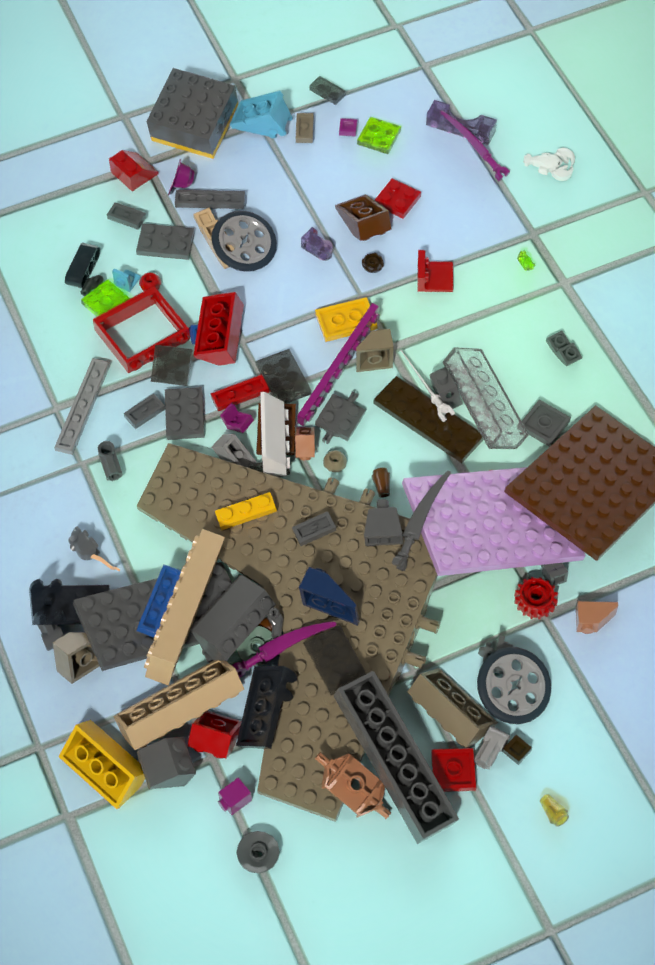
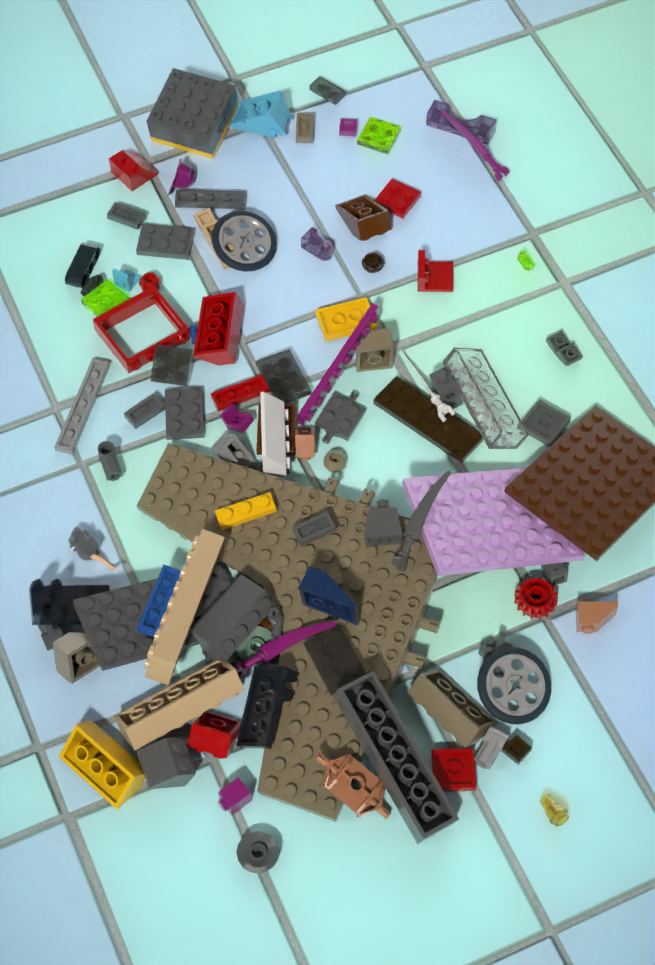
(381, 480): reddish brown cone -> none
(550, 162): white animal -> none

